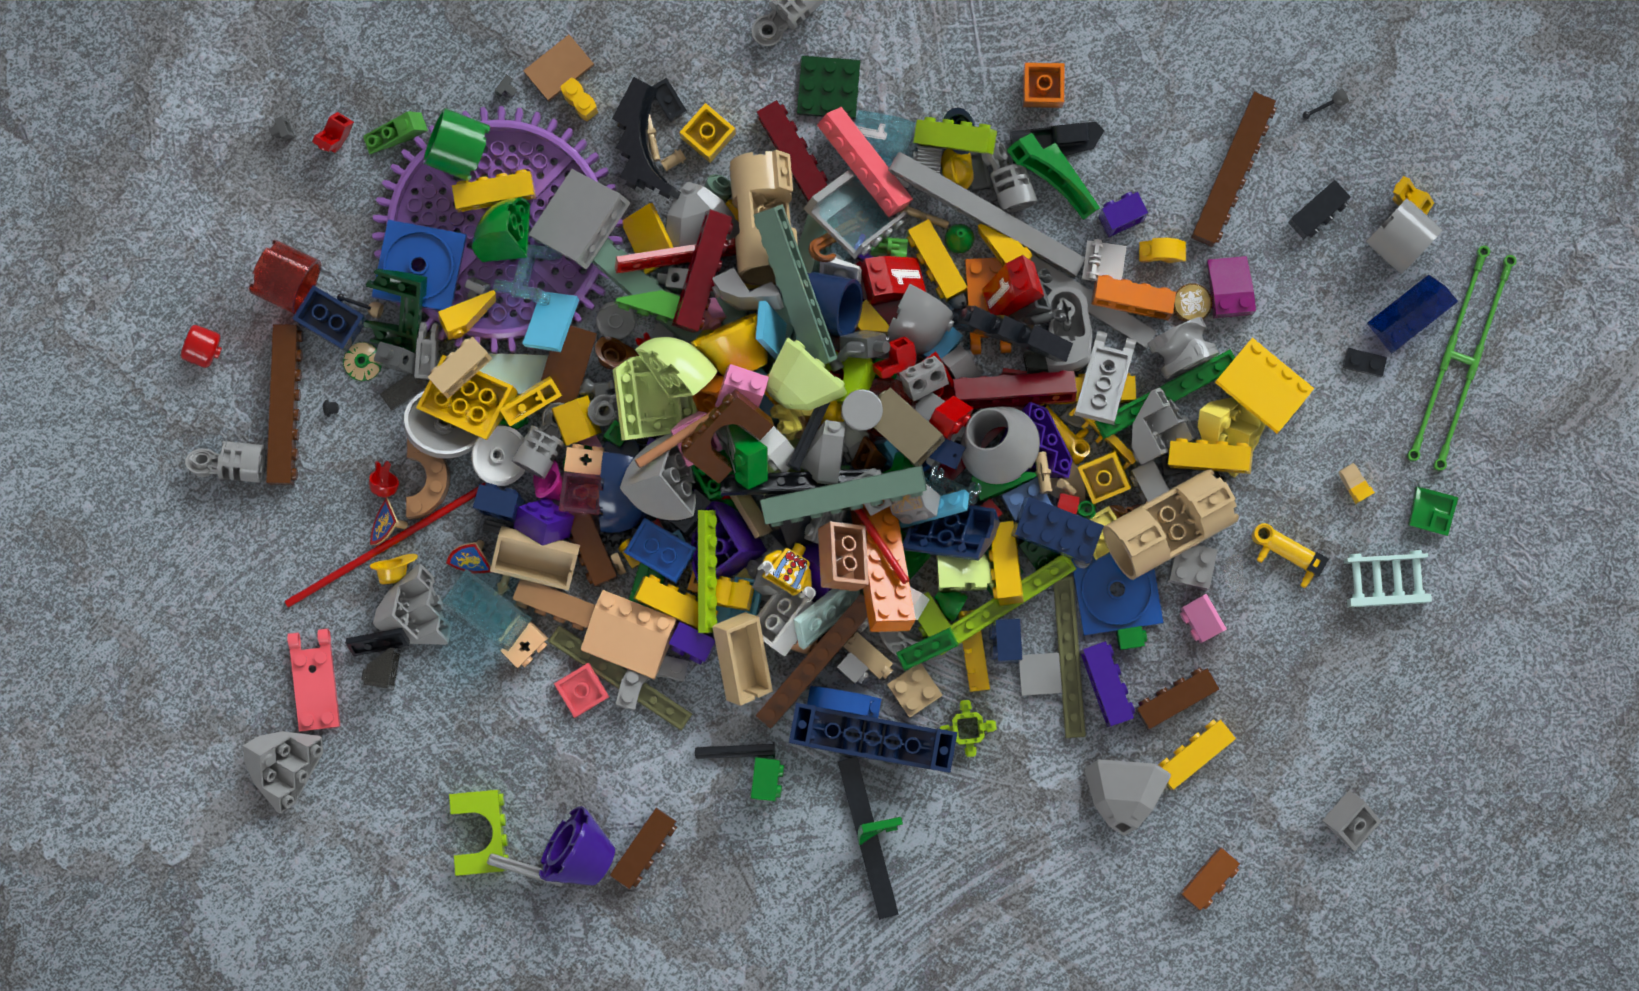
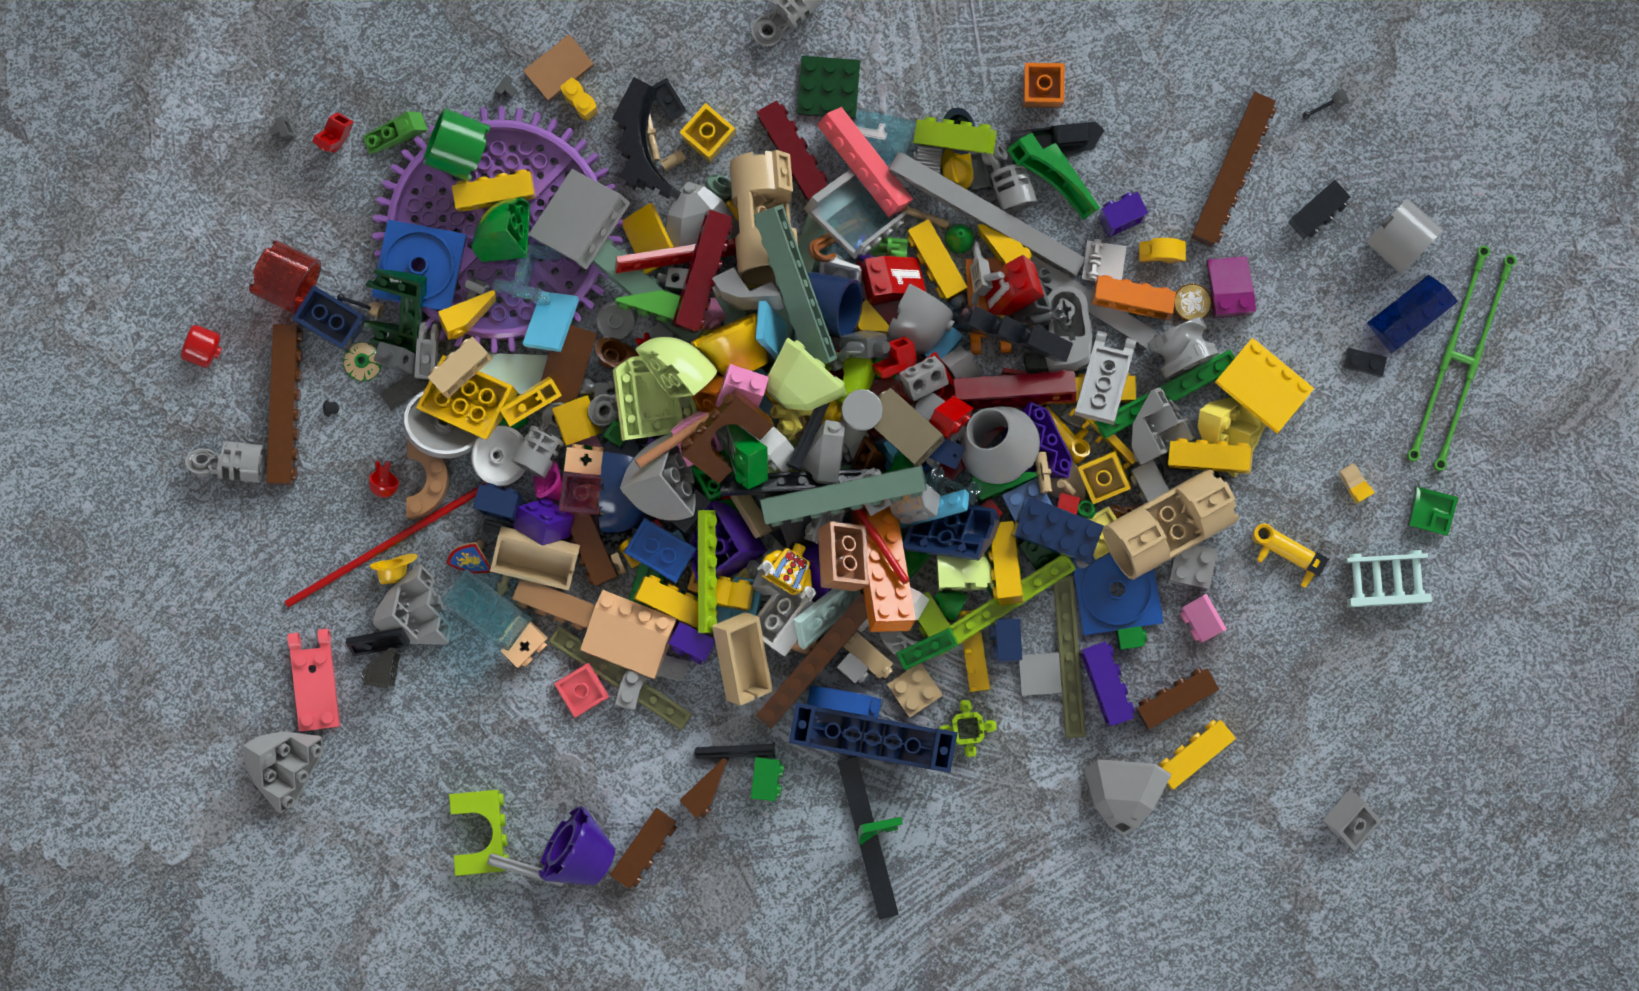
(385, 523): shield -> none
(703, 793): none -> reddish brown slope
(981, 275): none -> light grey piece
(1210, 879): dark orange brick -> none
(1406, 189): yellow brick -> none

